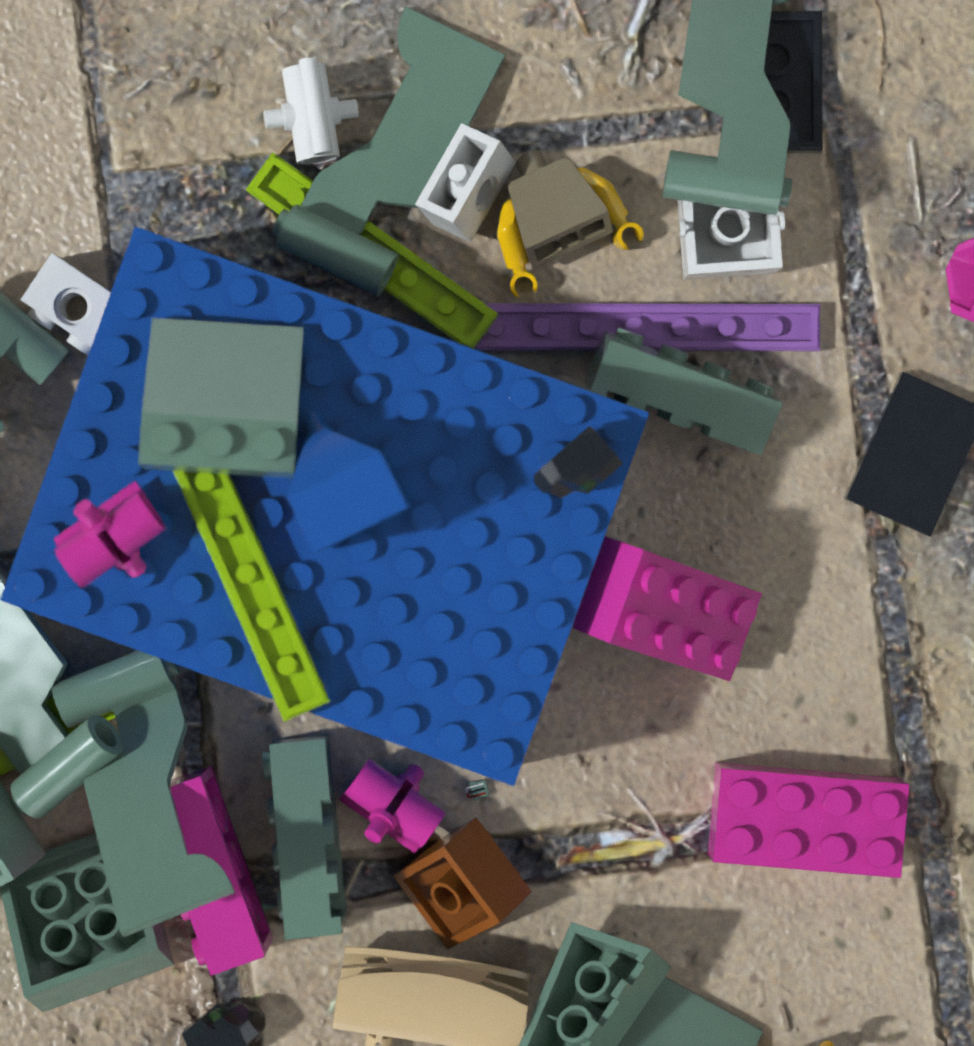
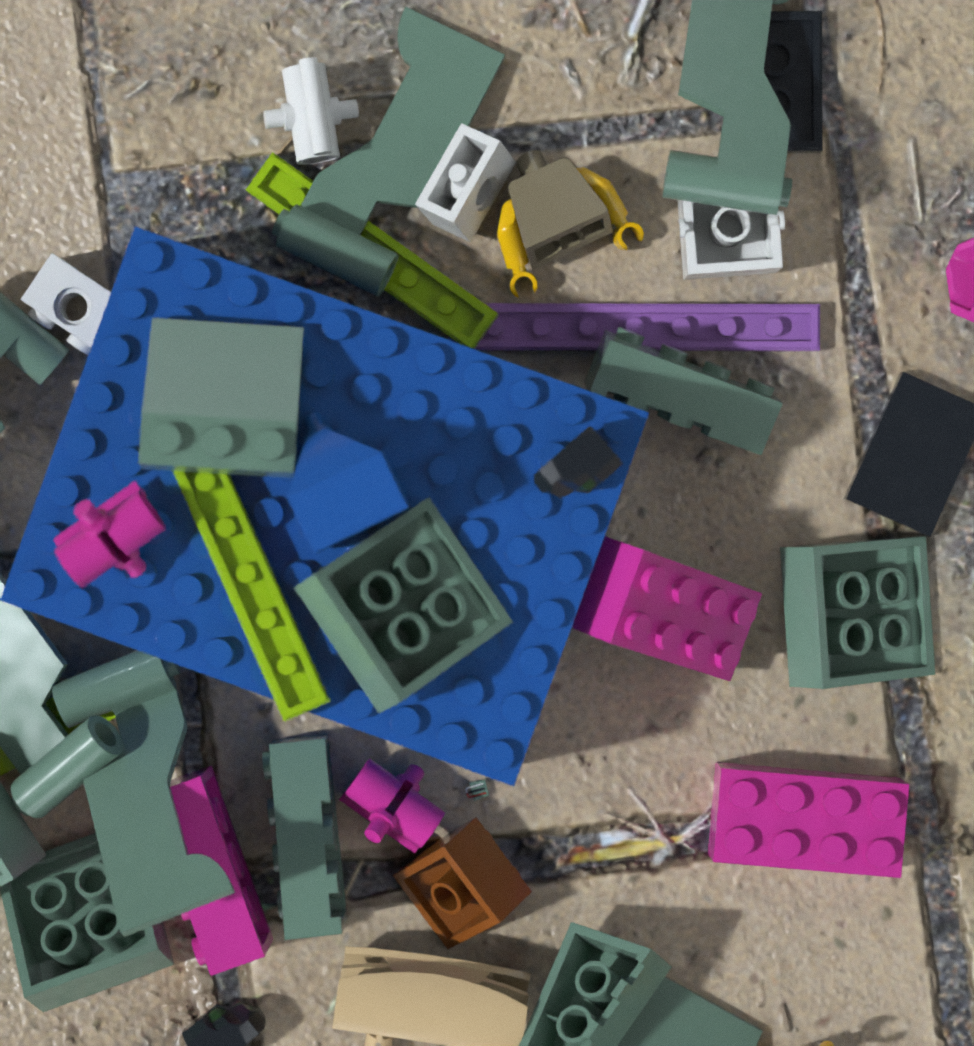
(403, 605): none -> sand green slope
(857, 612): none -> sand green slope

